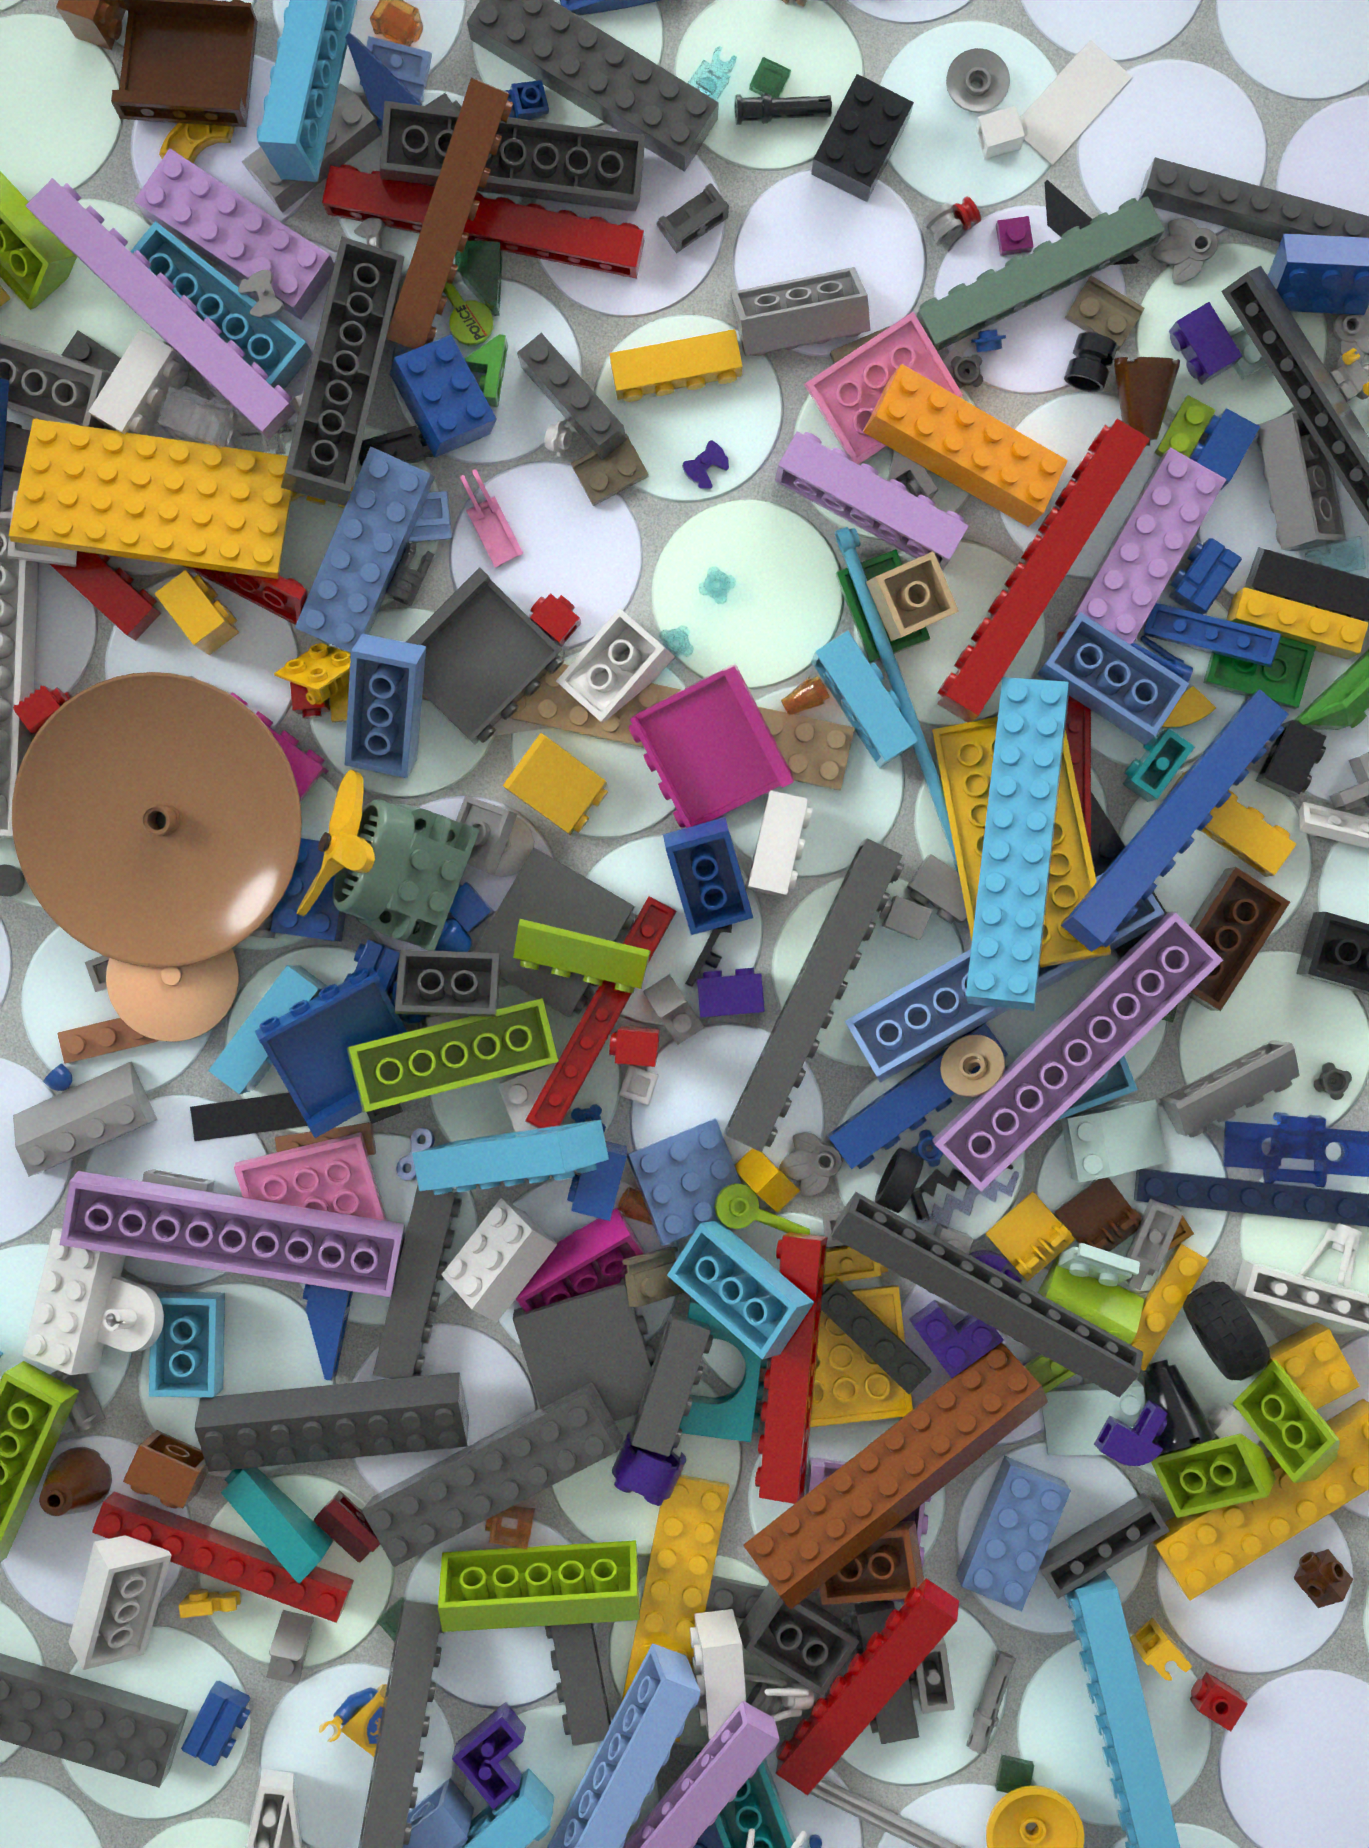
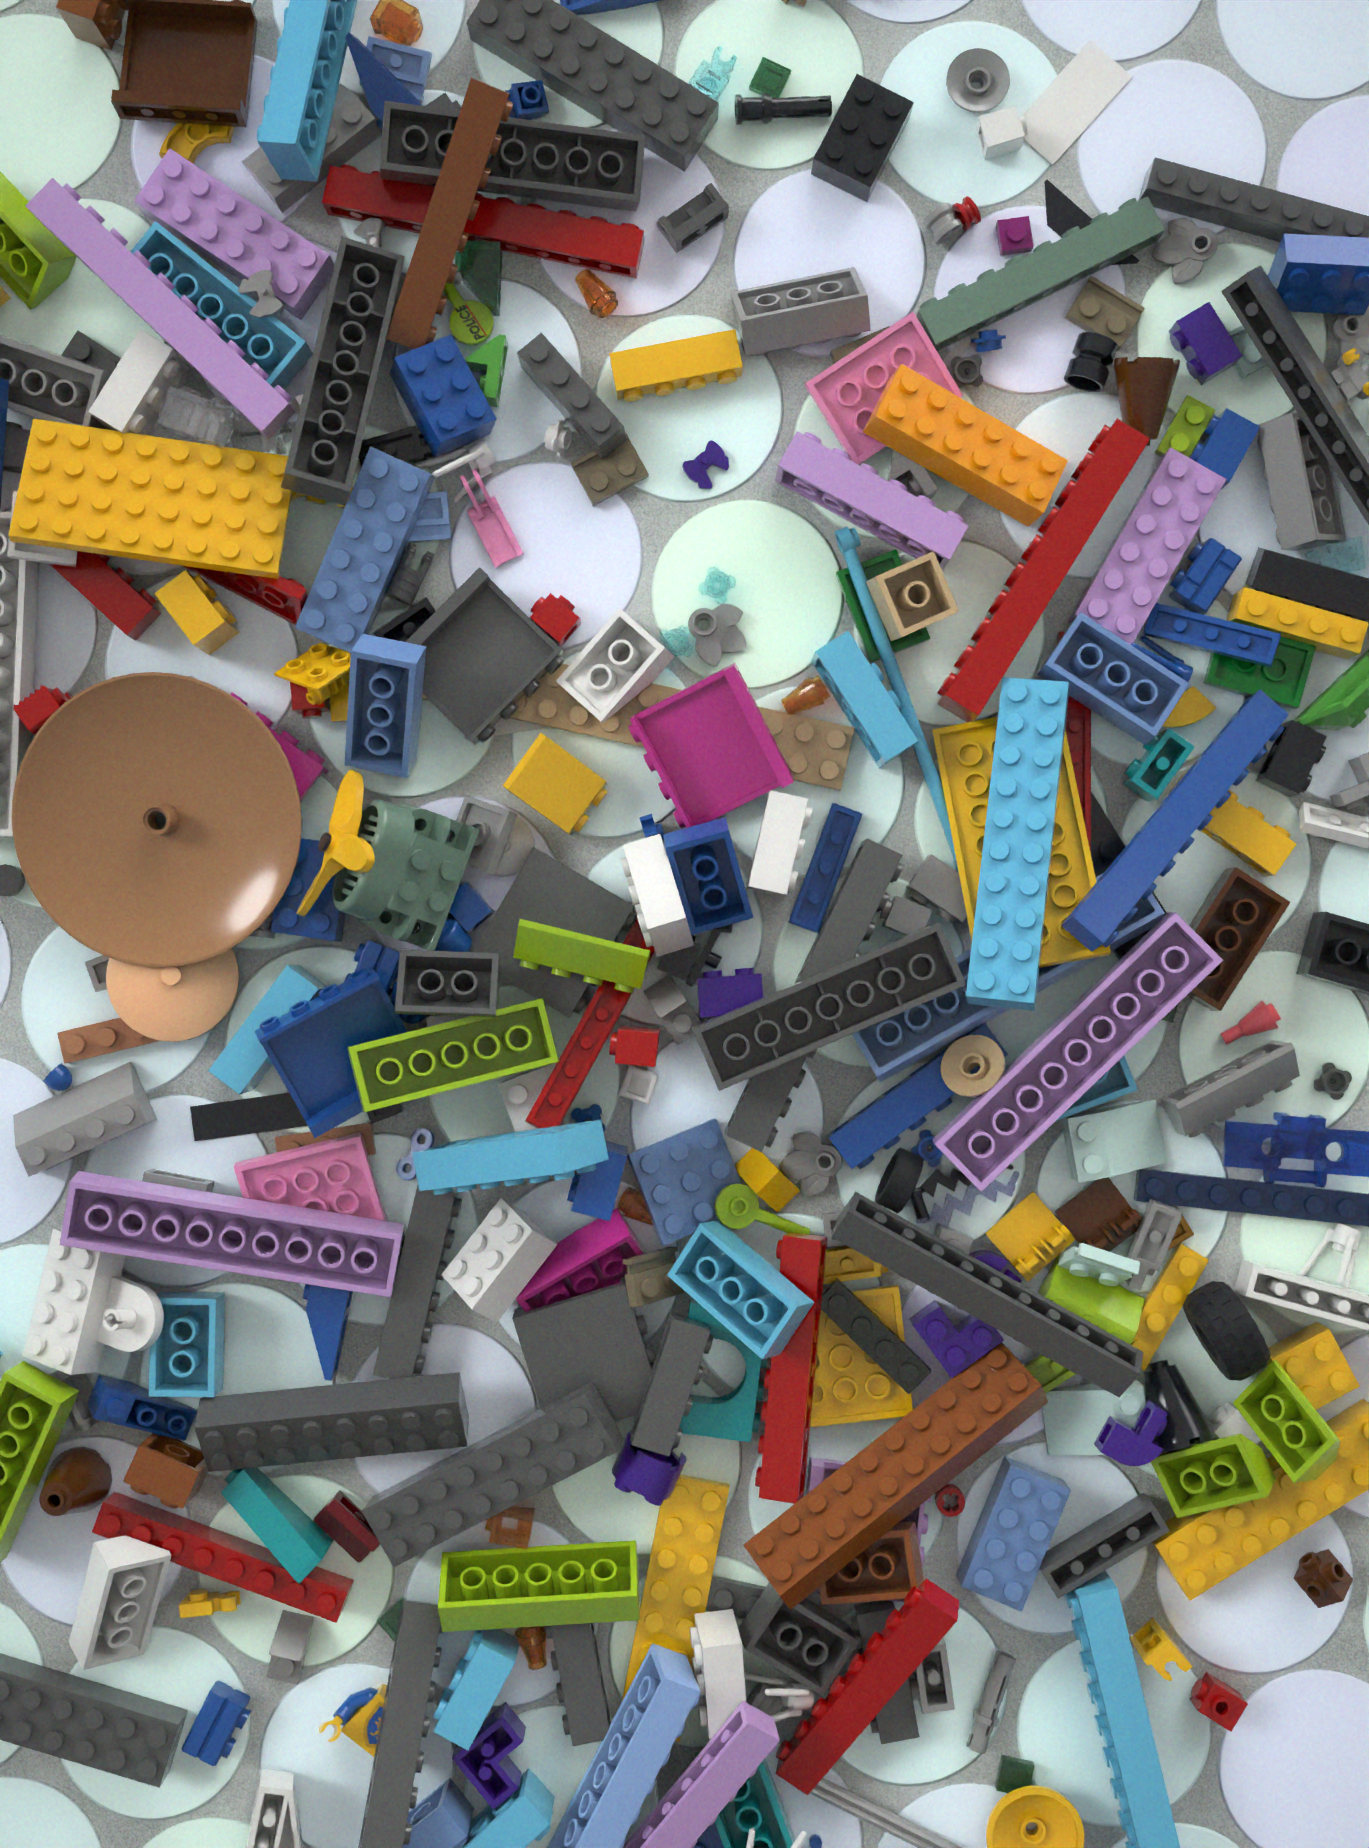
(131, 1406): none -> blue slope
(407, 622): none -> black slope
(475, 1685): none -> medium azure brick
(477, 457): none -> white plant
(533, 1644): none -> clear orange cone
(597, 295): none -> clear orange cone
(650, 828): none -> blue plate
(655, 896): none -> white brick
(679, 962): none -> black brick
(720, 636): none -> light grey plate
(825, 868): none -> blue tile
(829, 1006): none -> dark grey brick
(950, 1511): none -> red bush
(1258, 1020): none -> coral cone

